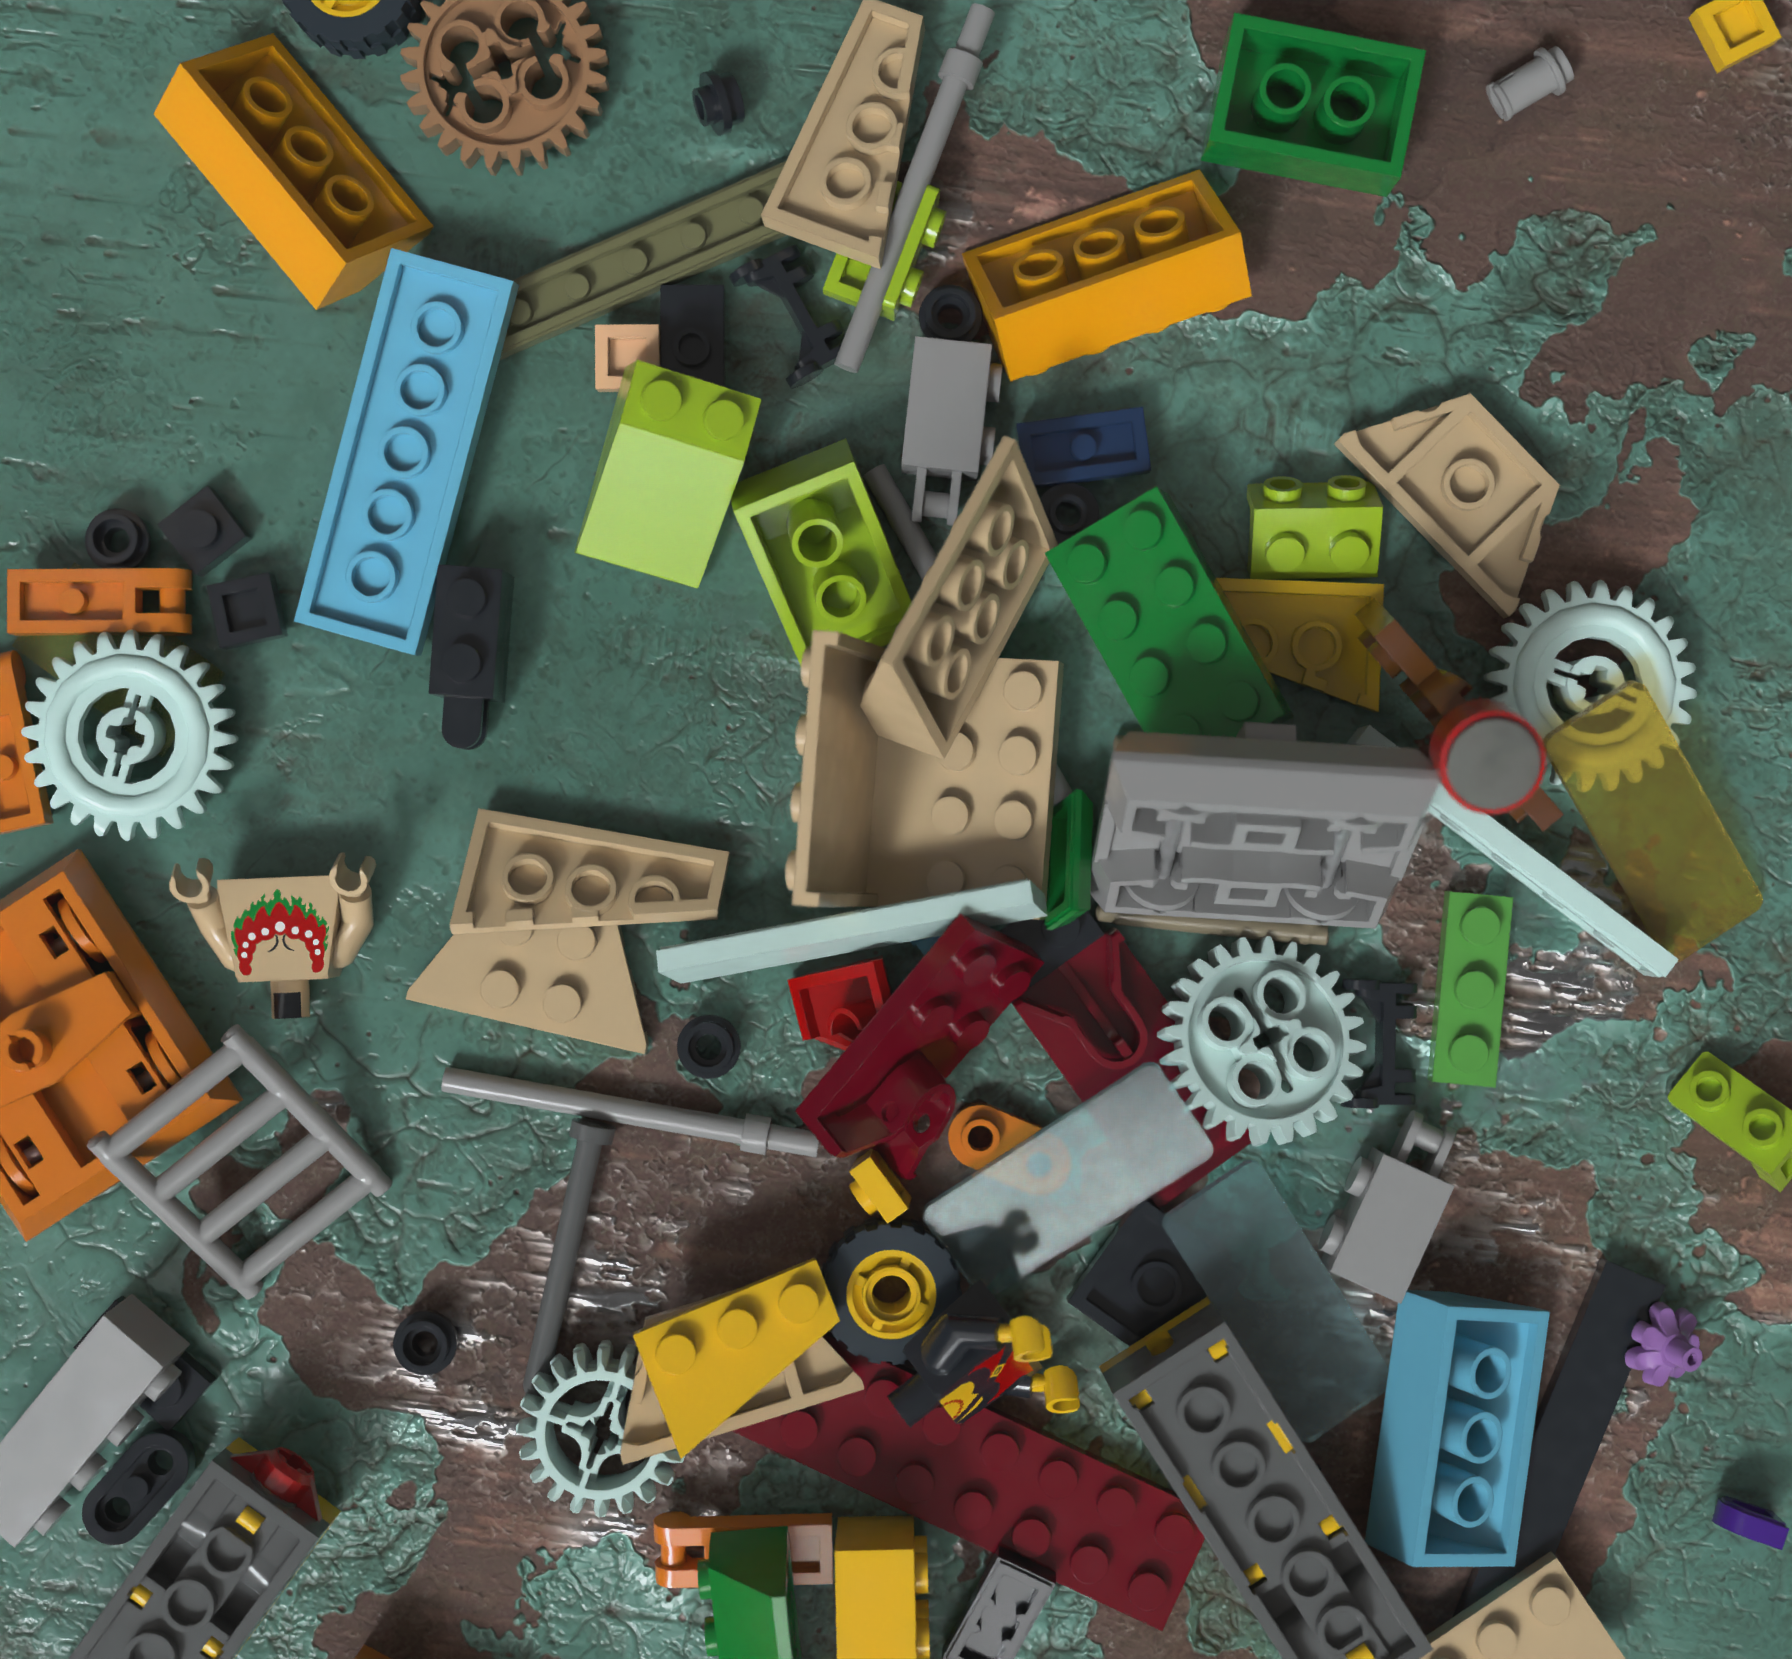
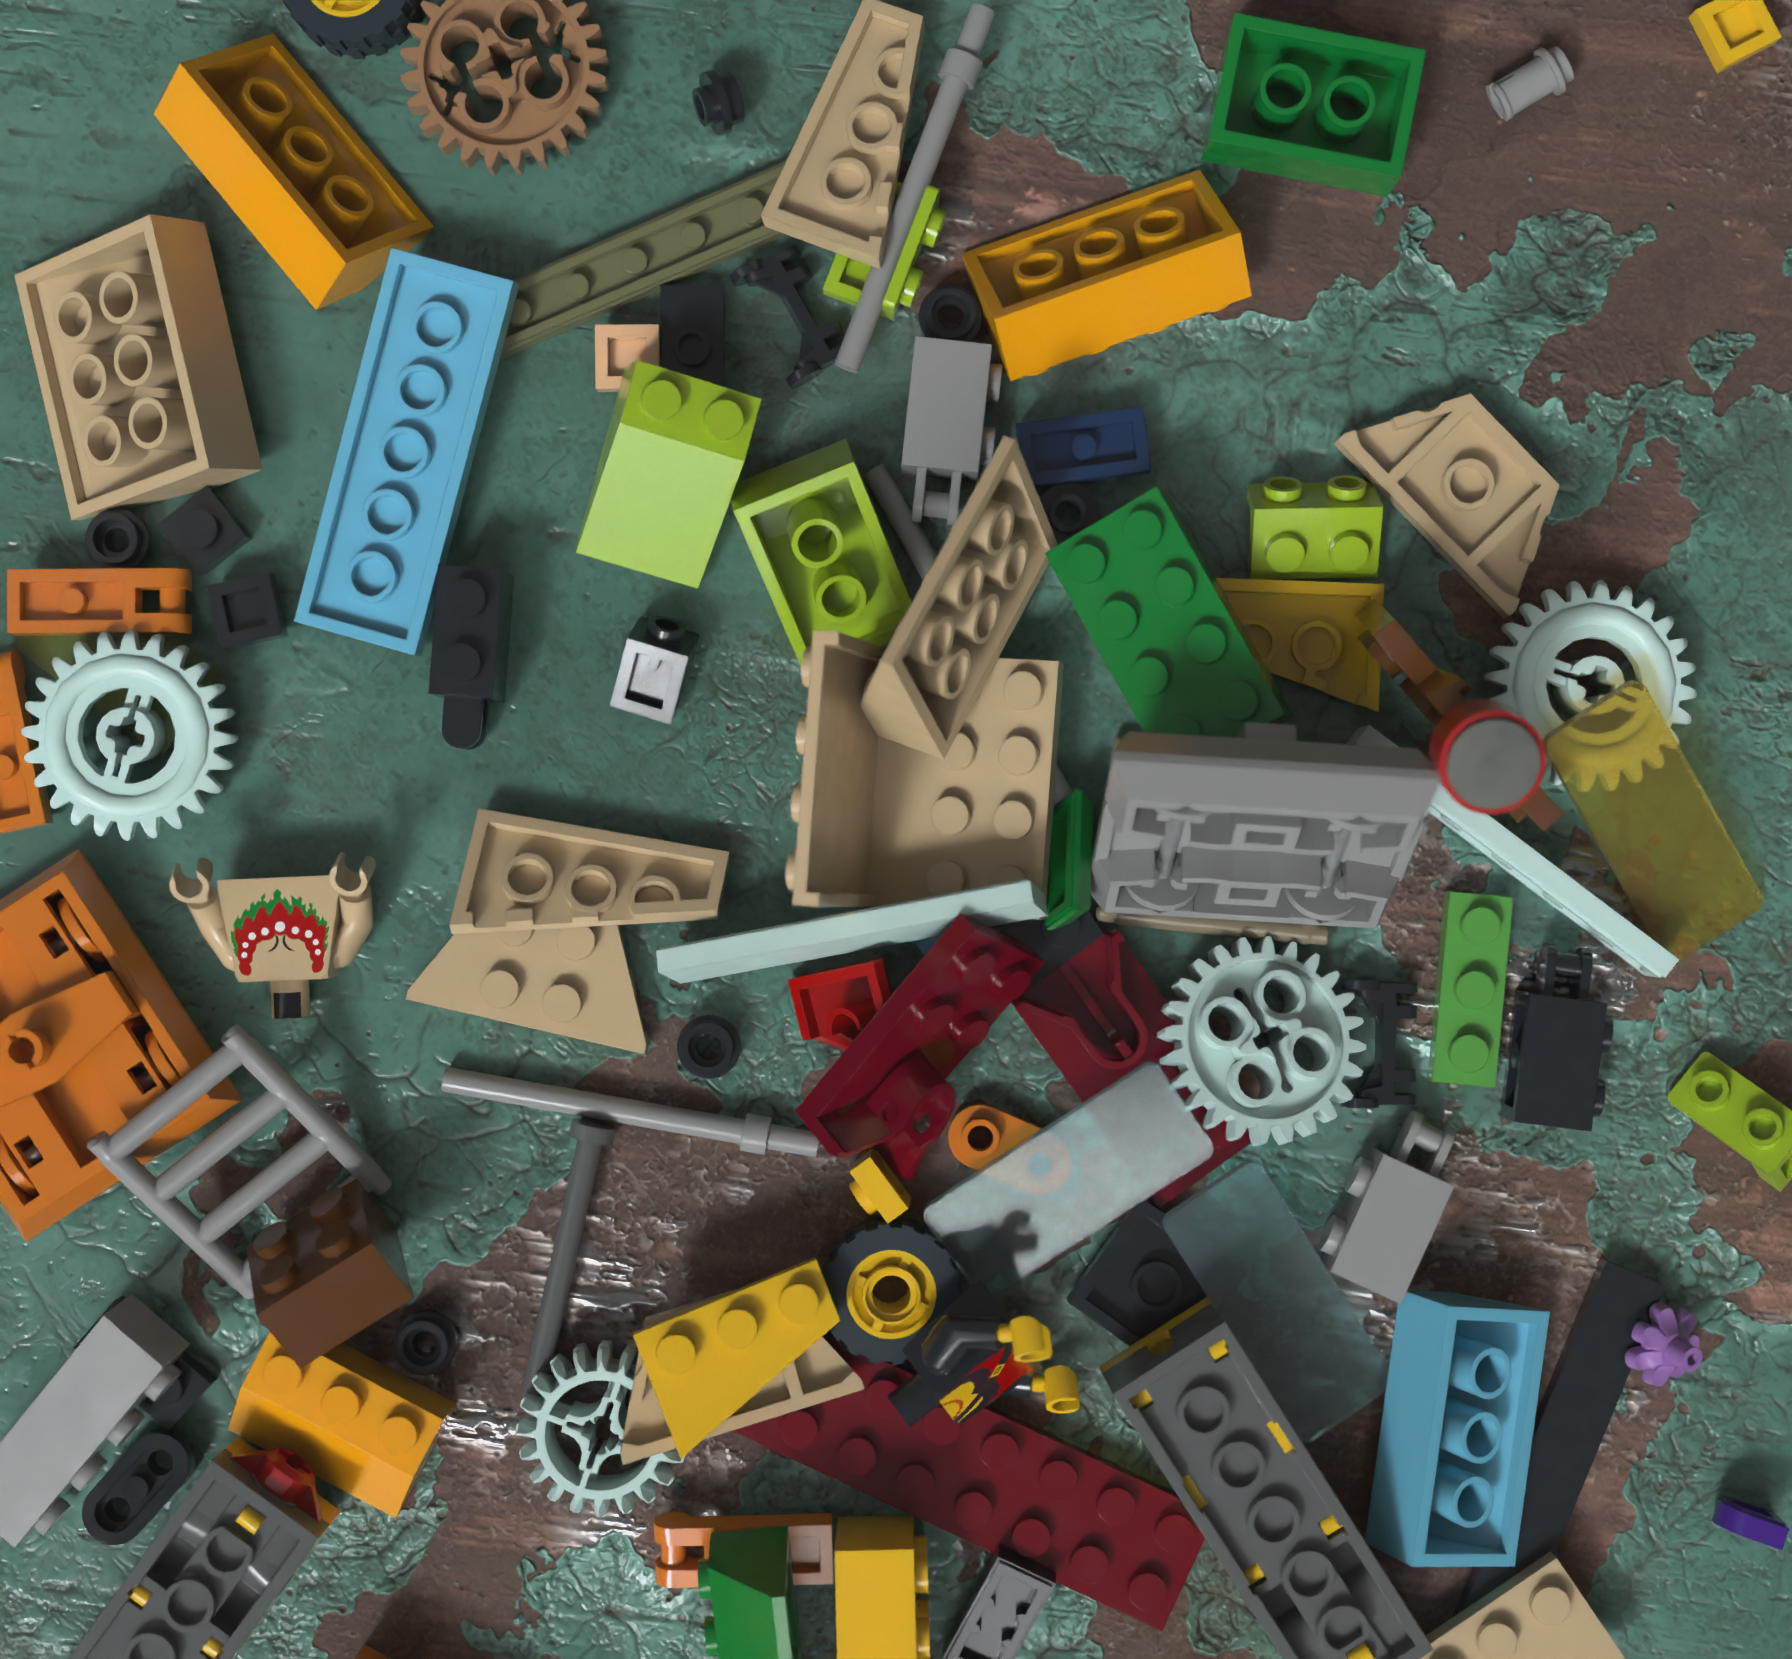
(138, 367): none -> tan slope
(327, 1272): none -> reddish brown brick
(345, 1417): none -> light orange slope
(654, 668): none -> bracket
(1557, 1047): none -> black brick

